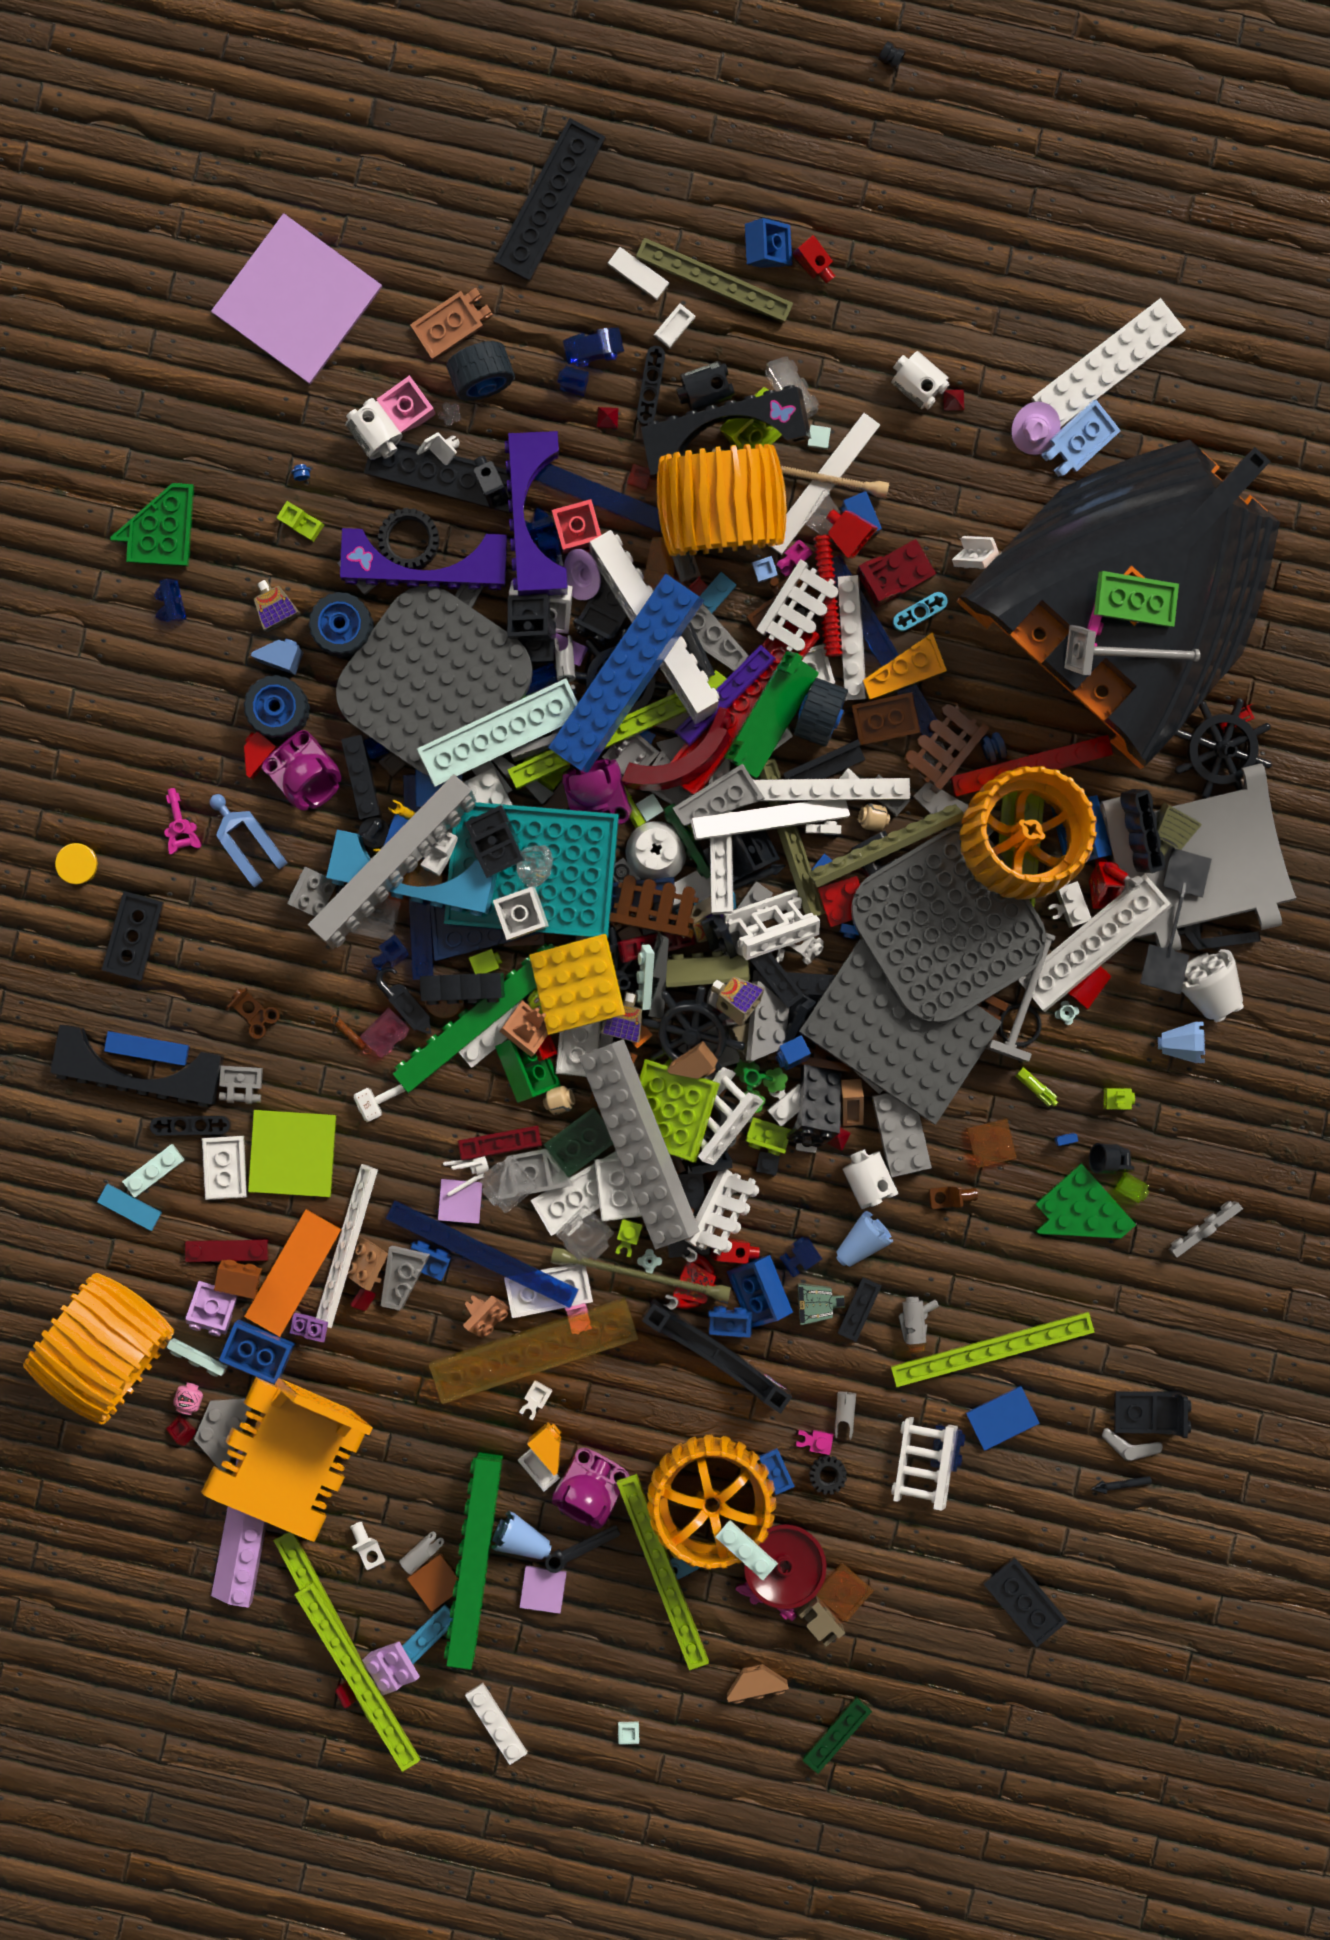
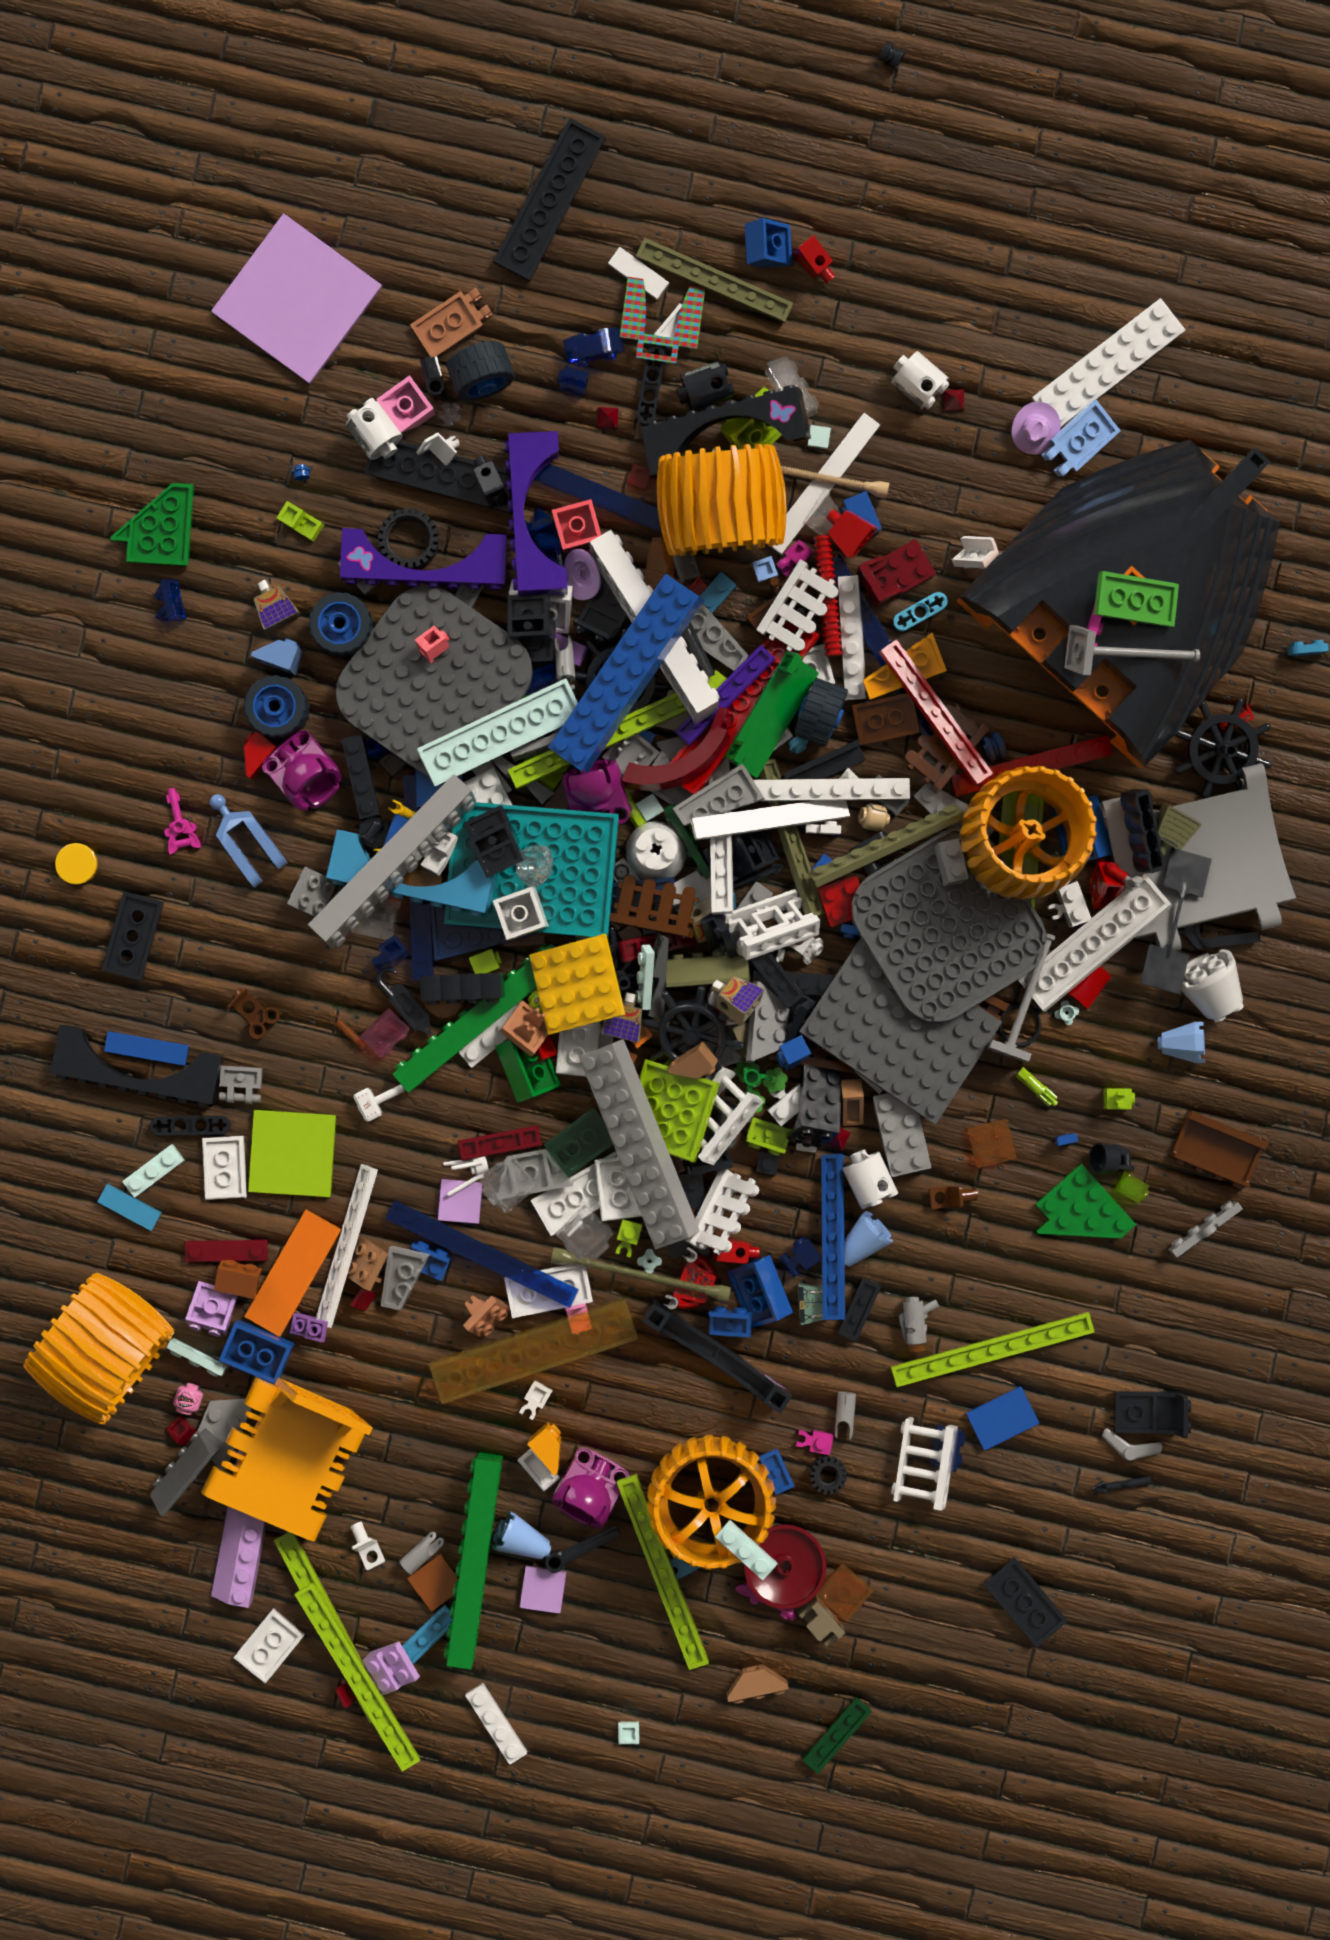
(185, 1470): none -> dark grey slope
(269, 1645): none -> white tile
(432, 643): none -> coral brick
(433, 377): none -> black piece
(559, 1100): tan head -> none
(635, 316): none -> piece
(797, 744): none -> medium azure plate
(833, 1237): none -> blue plate
(935, 712): none -> plate
(951, 862): none -> light grey brick
(1217, 1149): none -> reddish brown panel
(1300, 649): none -> dark azure plate

